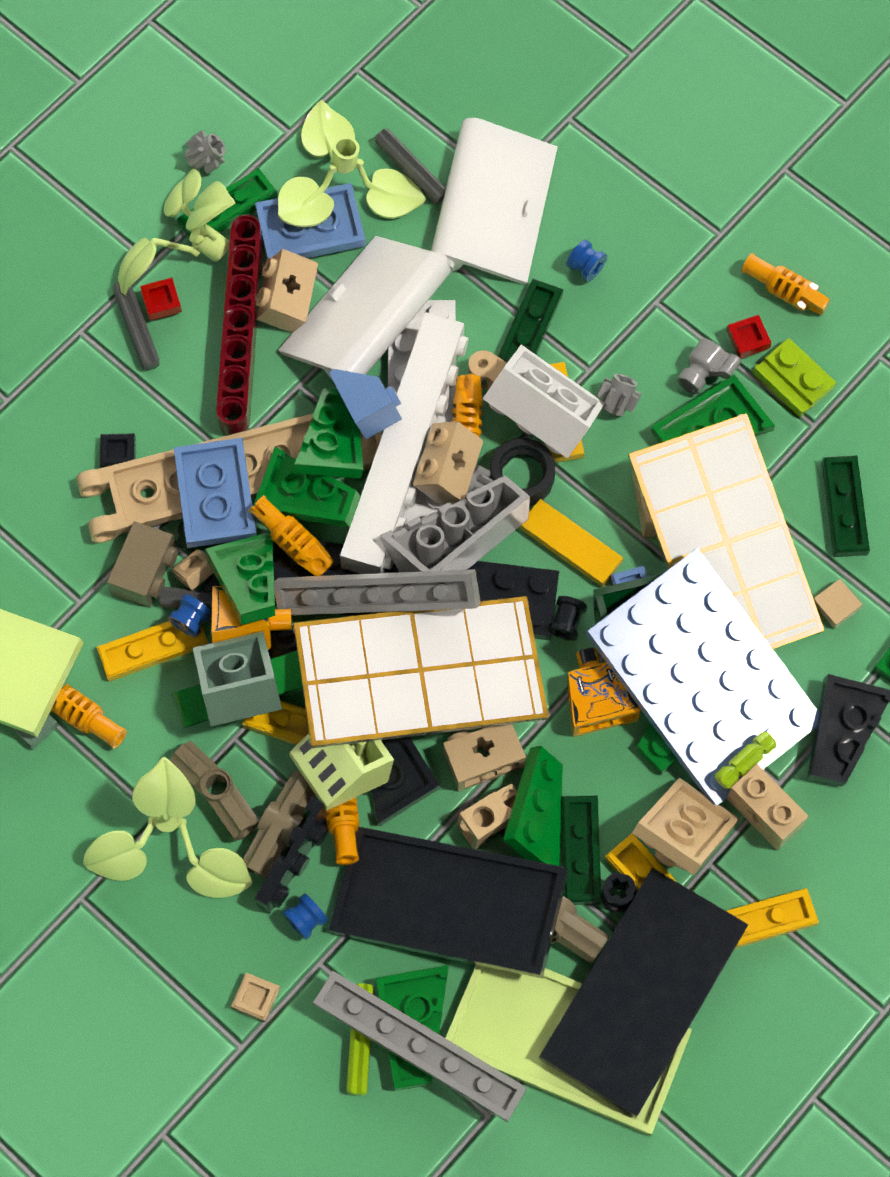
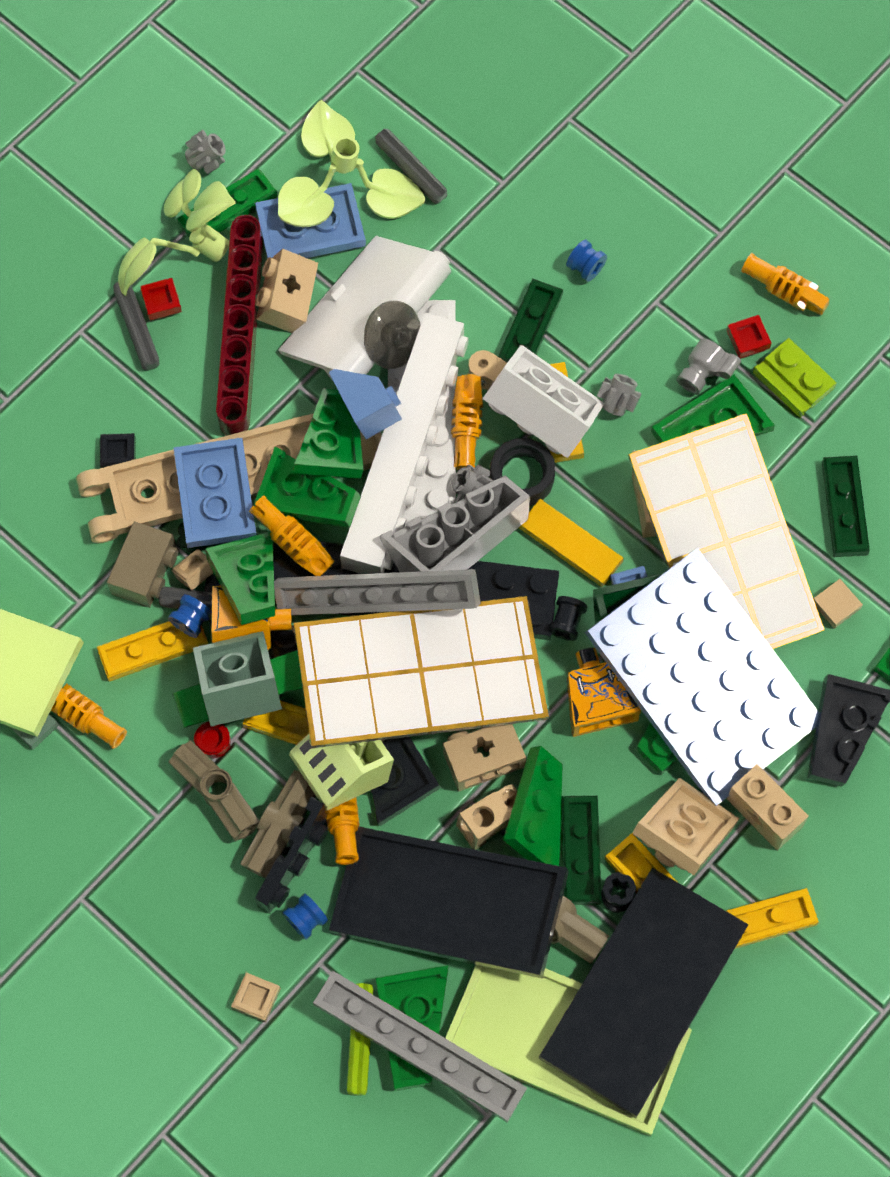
(167, 798): yellowish green plant -> none
(212, 740): none -> red tile
(383, 330): none -> clear smoke dish
(448, 462): tan brick -> none
(494, 200): white door -> none
(745, 760): lime axle -> none

